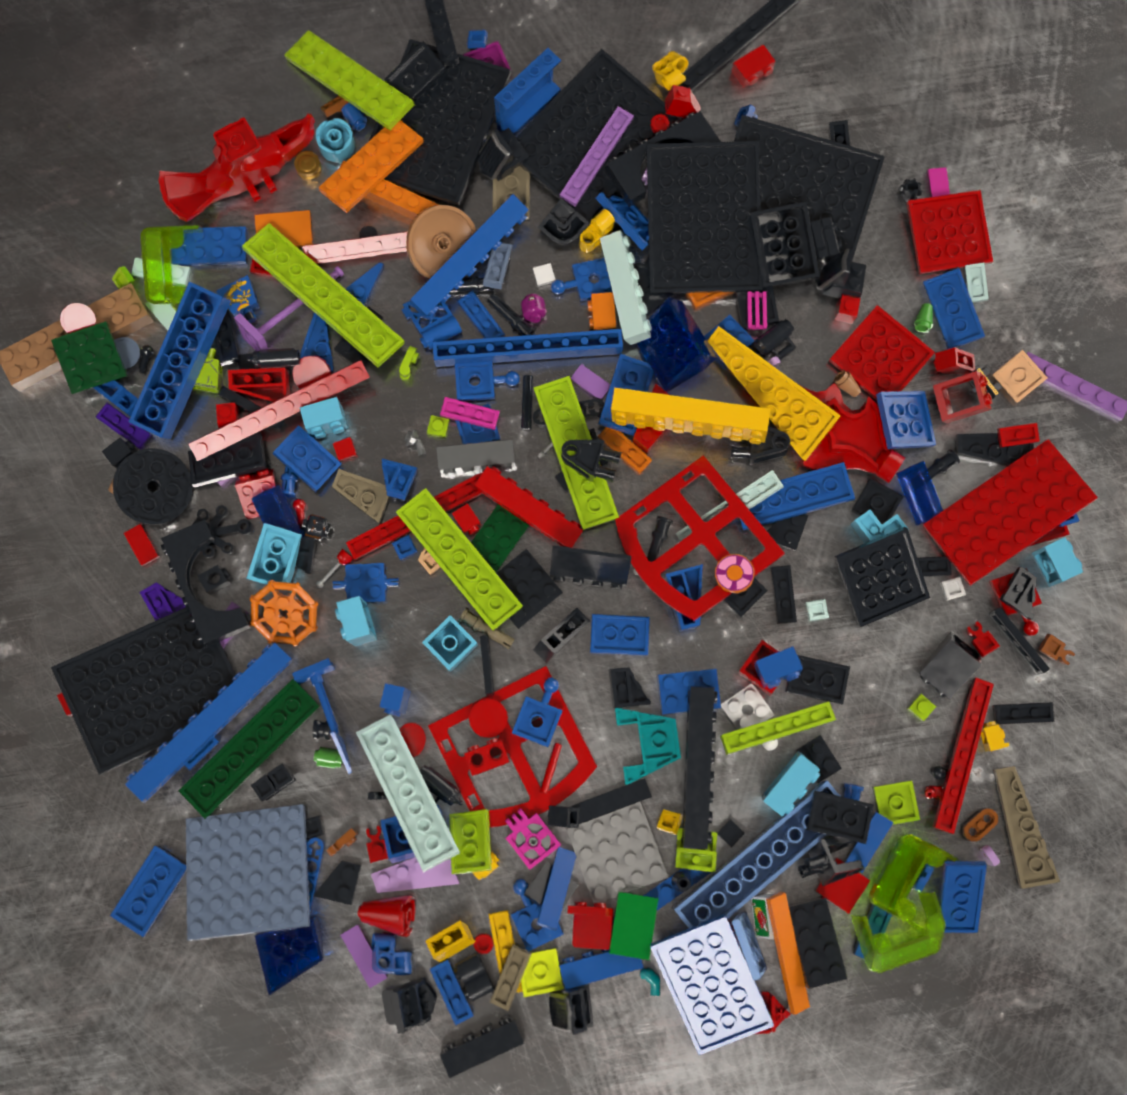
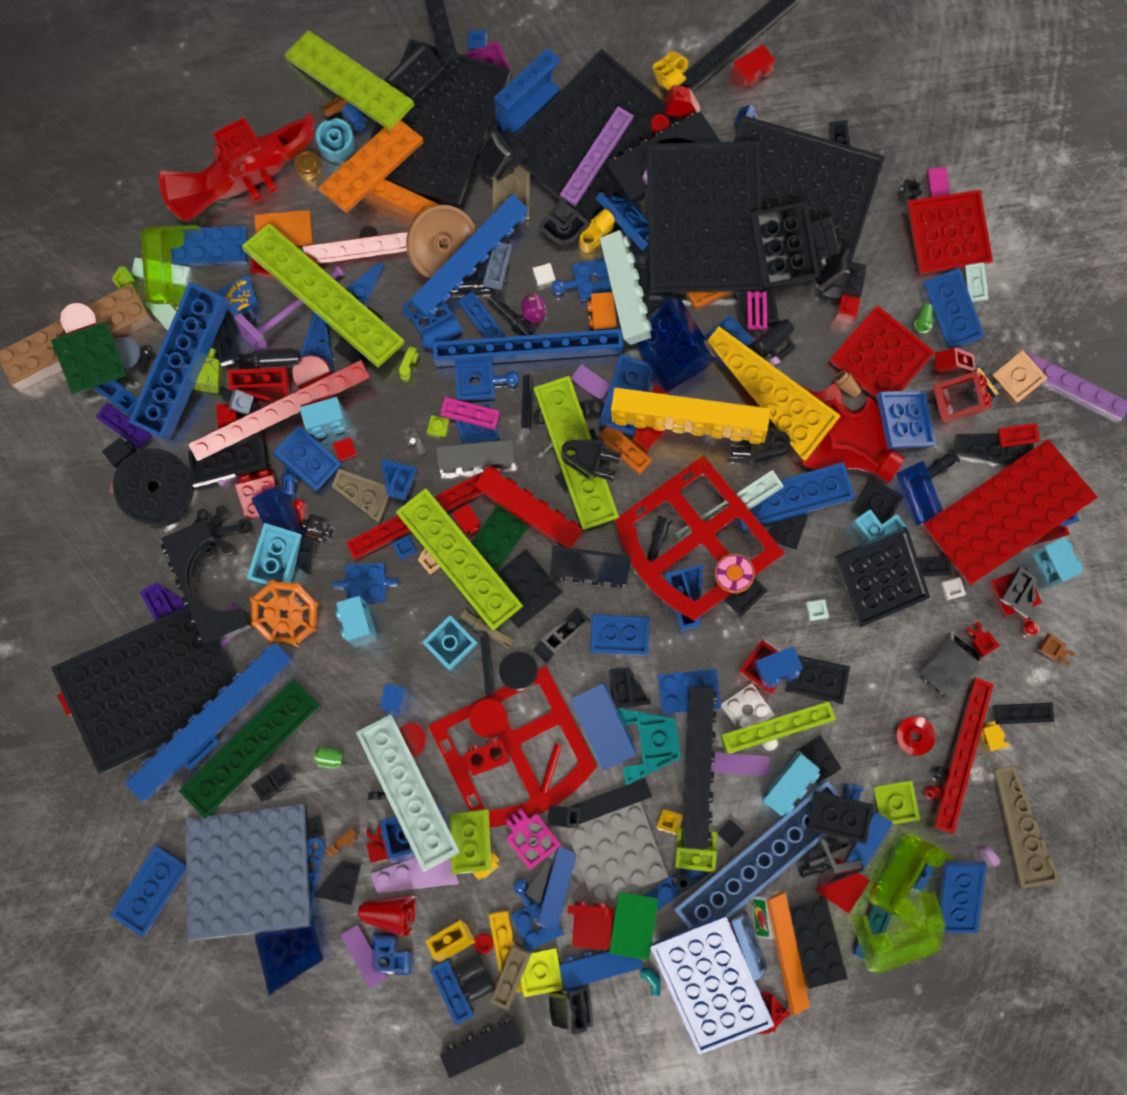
(141, 545): red tile -> none
(206, 579): black brick -> none
(240, 402): none -> sand blue plate
(314, 673): blue piece -> none
(321, 730): black wheel -> none
(343, 558): hinge -> none
(409, 1005): black piece -> none
(440, 786): black piece -> none
(518, 671): none -> black tile
(533, 708): blue plate -> none
(603, 726): none -> blue tile
(741, 764): none -> medium lavender tile
(783, 594): black tile -> none
(921, 707): lime plate -> none
(925, 736): none -> red dish
(979, 825): dark orange plate -> none
(1019, 641): black tile -> none

